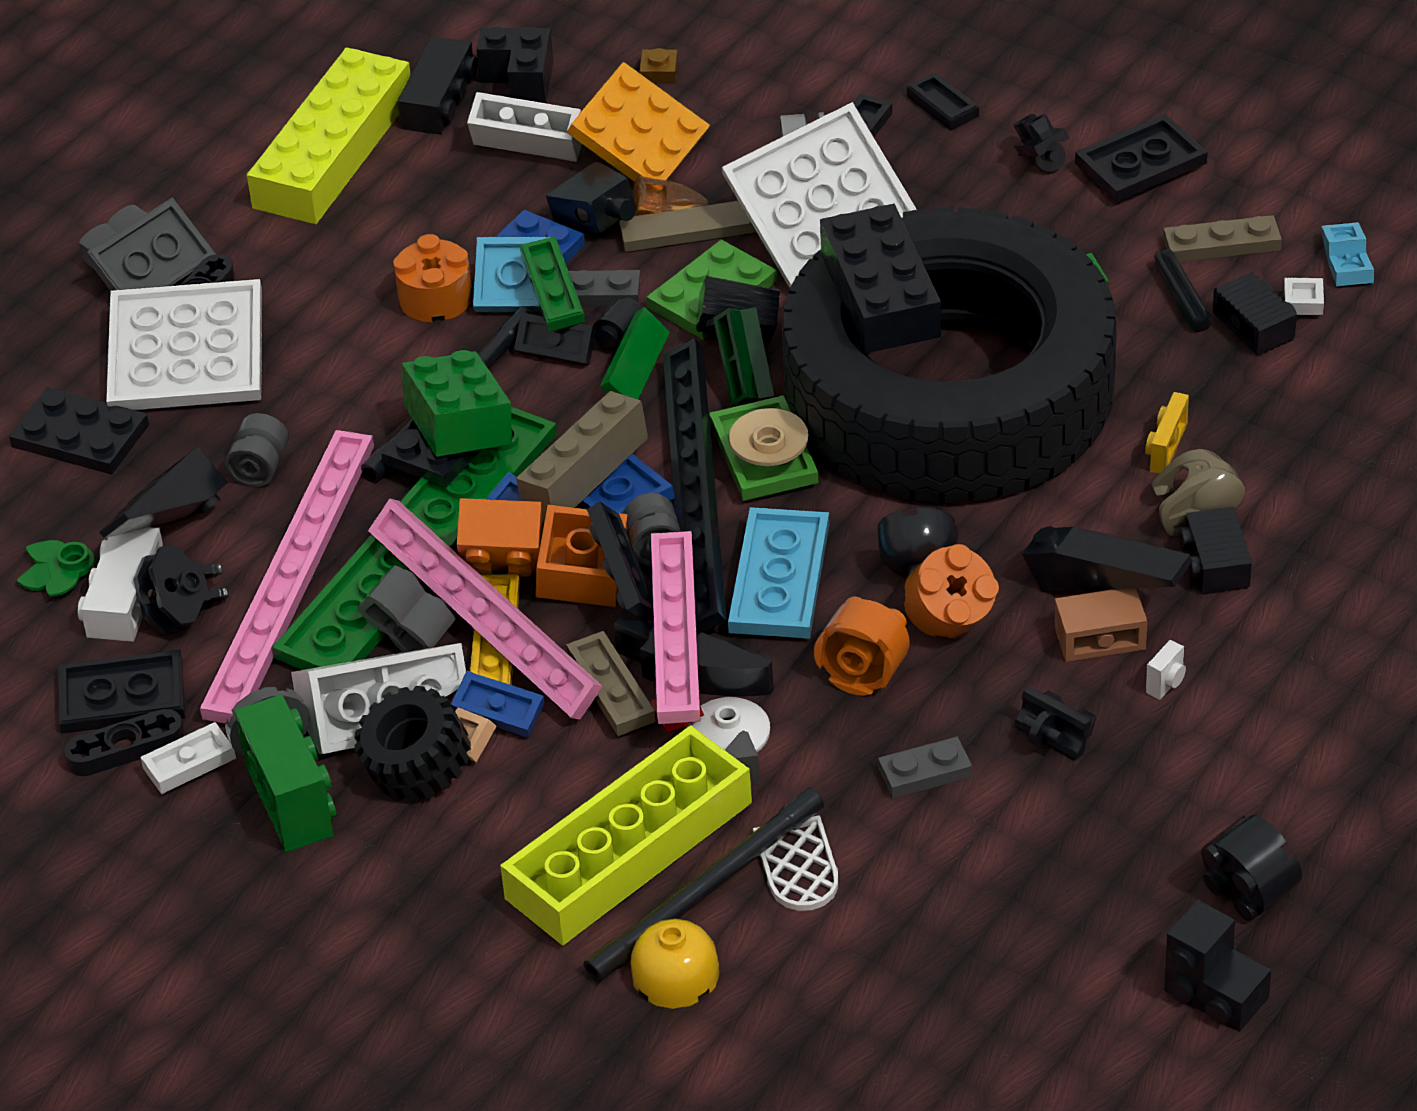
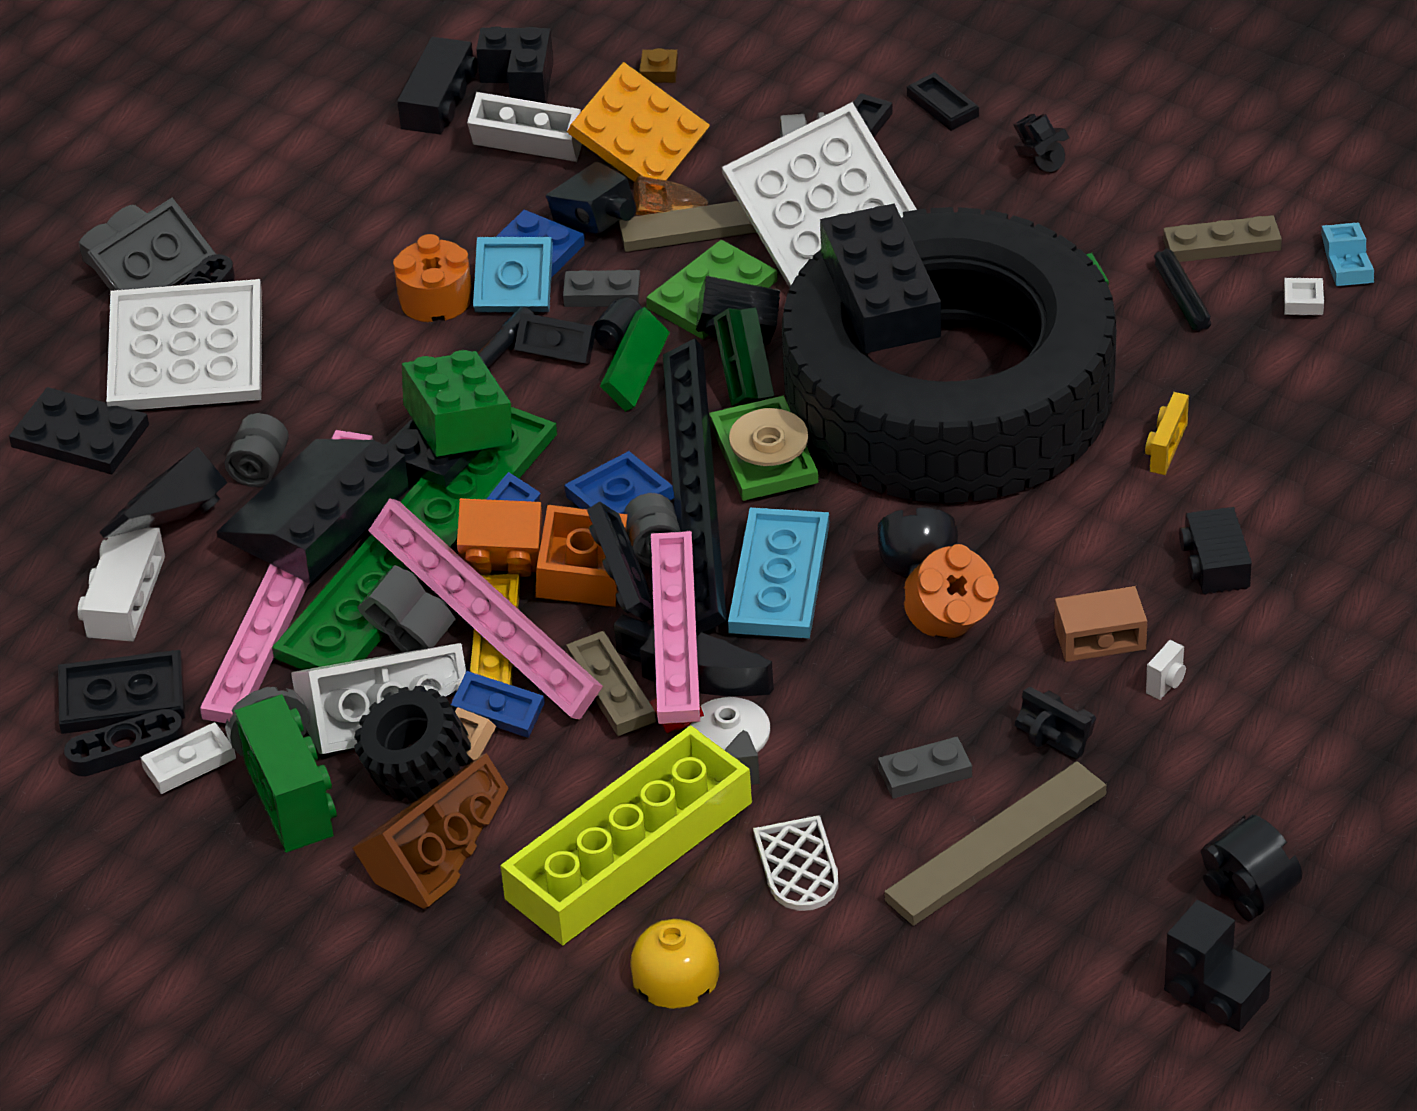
(56, 566): green plate -> none
(178, 588): black hinge -> none
(318, 505): none -> black slope
(328, 136): neon yellow brick -> none
(428, 841): none -> dark orange wedge
(552, 283): green tile -> none
(585, 453): dark tan brick -> none
(789, 818): black piece -> none
(862, 646): orange brick -> none
(995, 843): none -> dark tan tile
(1100, 561): black wedge -> none
(1141, 157): black plate -> none
(1207, 487): dark tan helmet -> none
(1255, 312): black brick -> none

